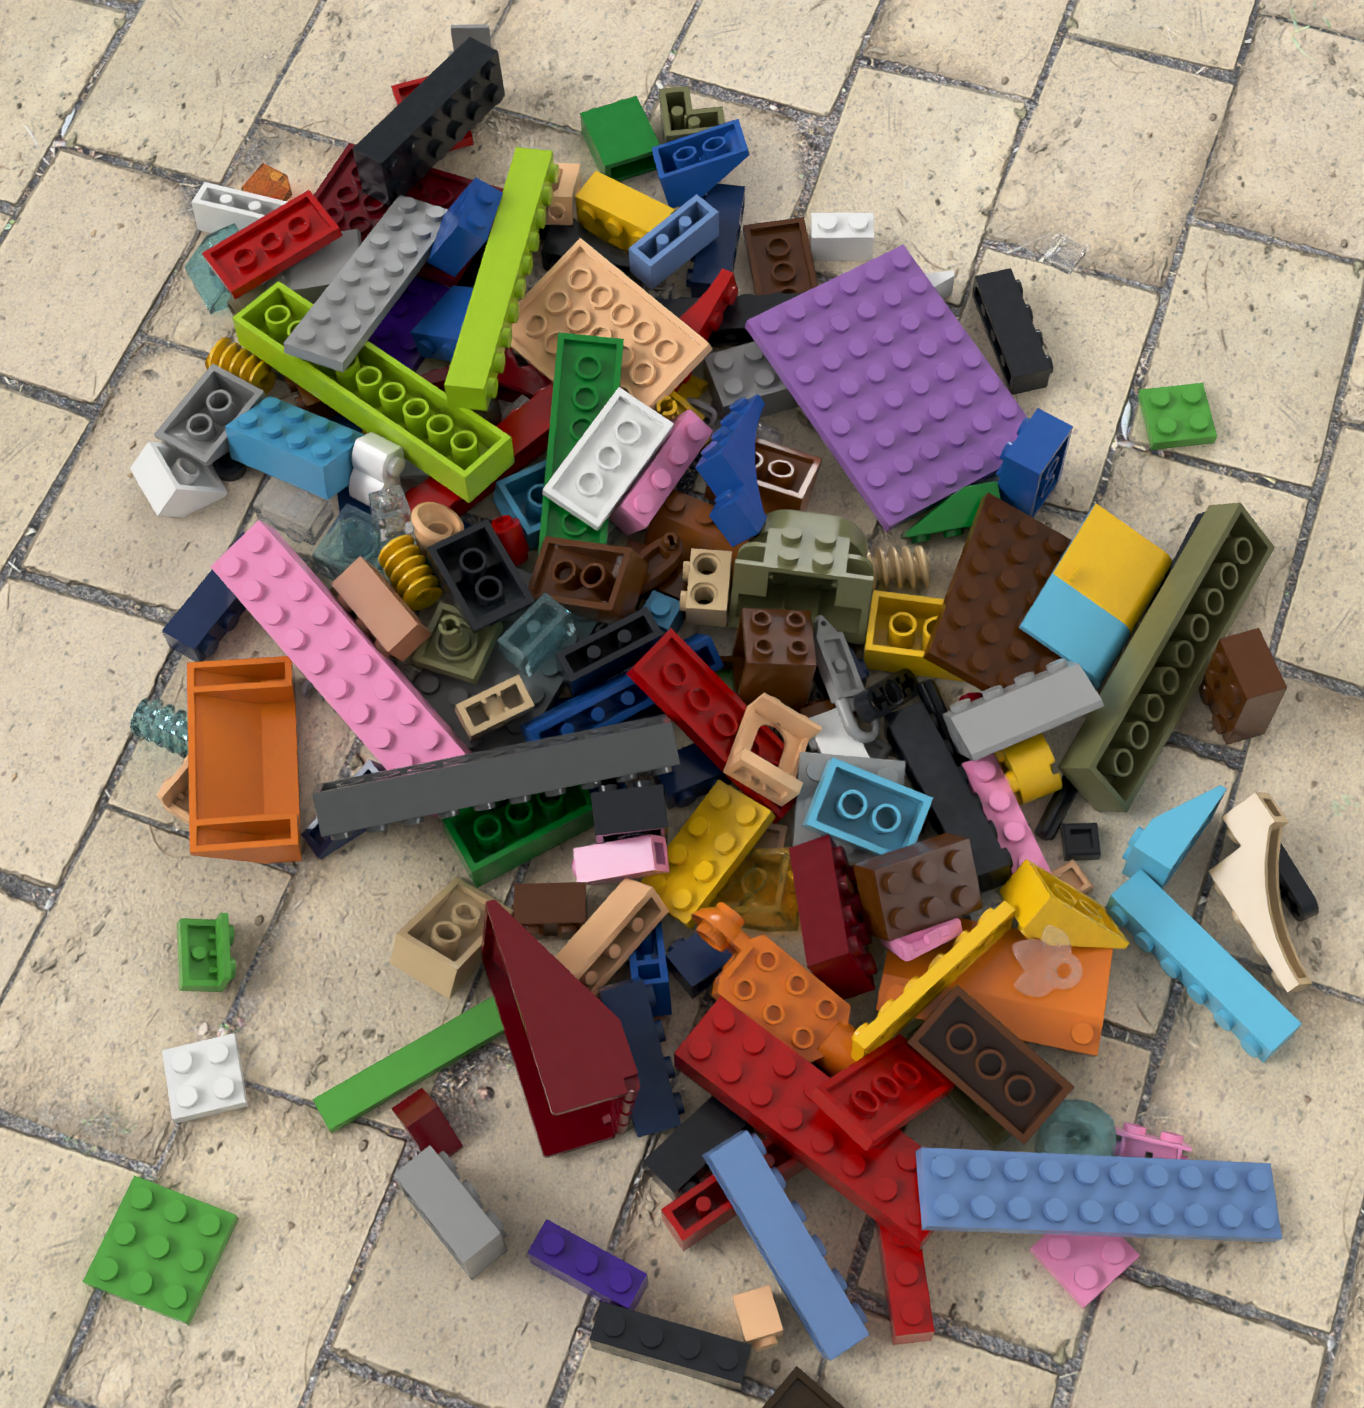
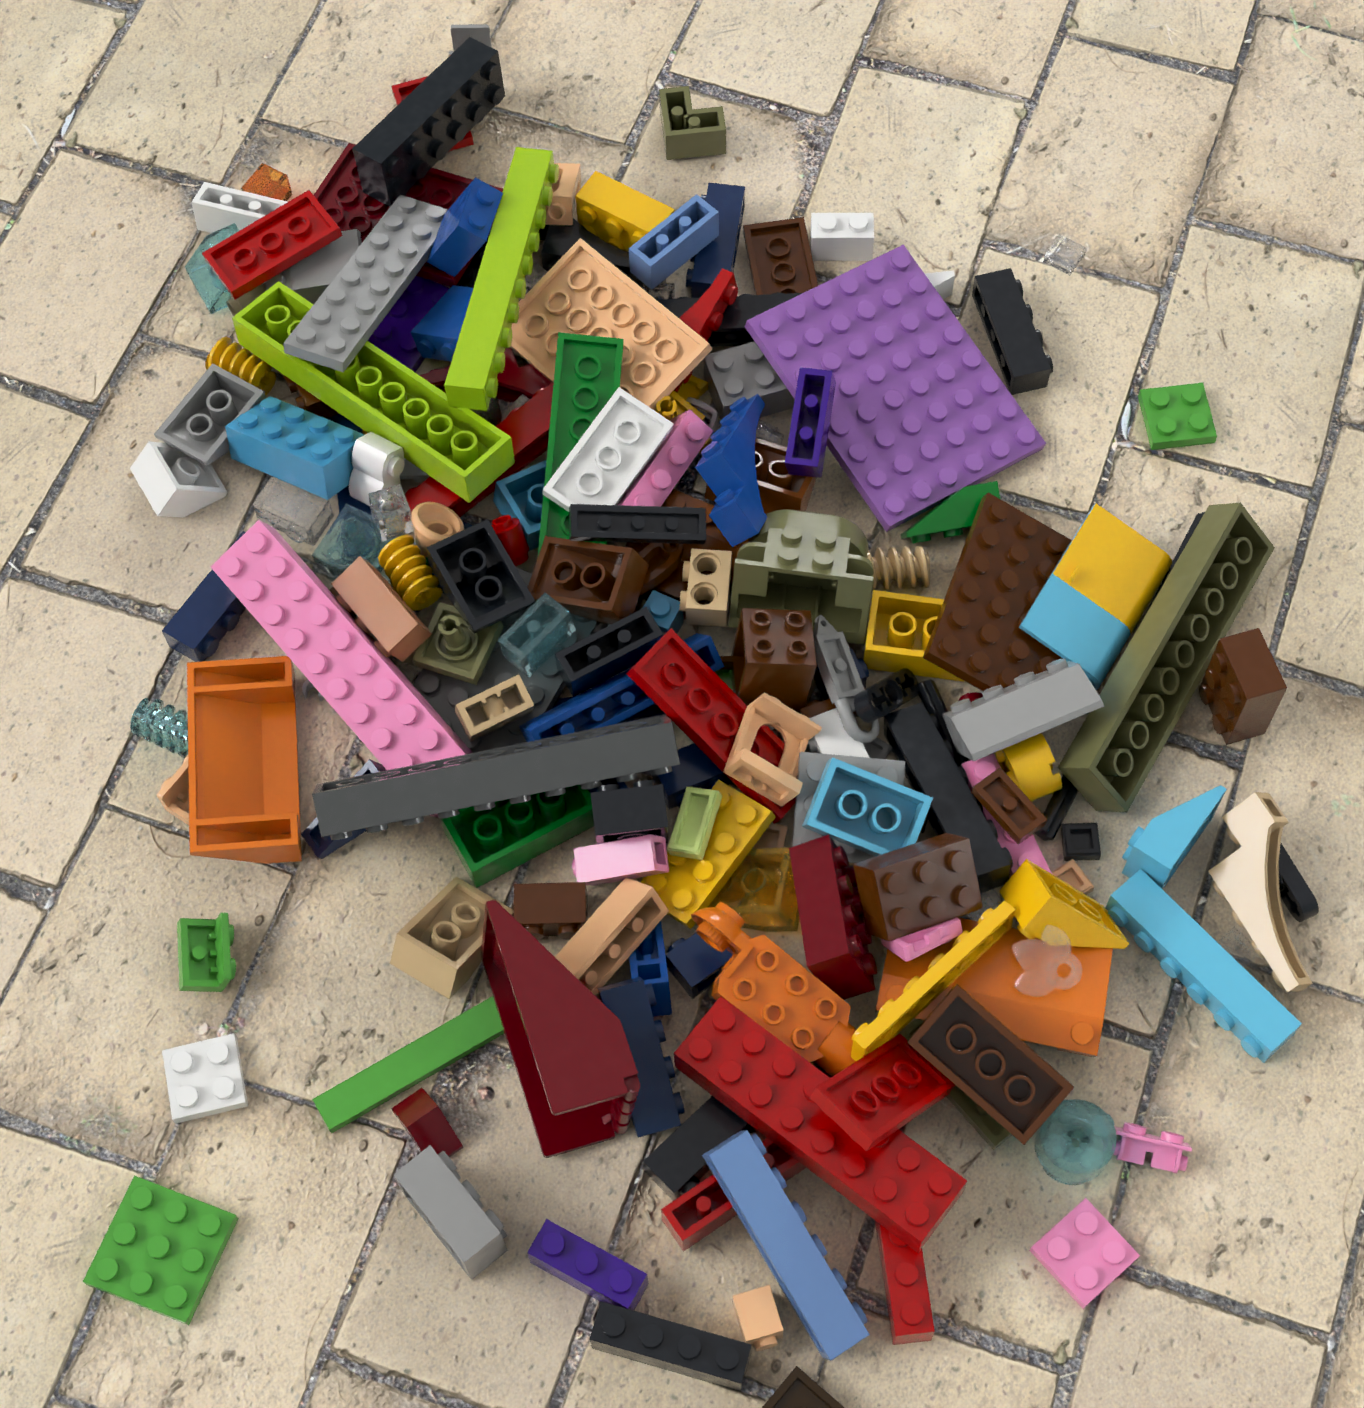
(229, 469): black tile -> none
(620, 139): green brick -> none
(637, 524): none -> black plate
(694, 823): none -> yellowish green tile
(699, 161): blue slope -> none
(810, 422): none -> dark purple brick
(1009, 806): none -> reddish brown plate
(1033, 462): blue brick -> none
(1096, 1195): medium blue plate -> none

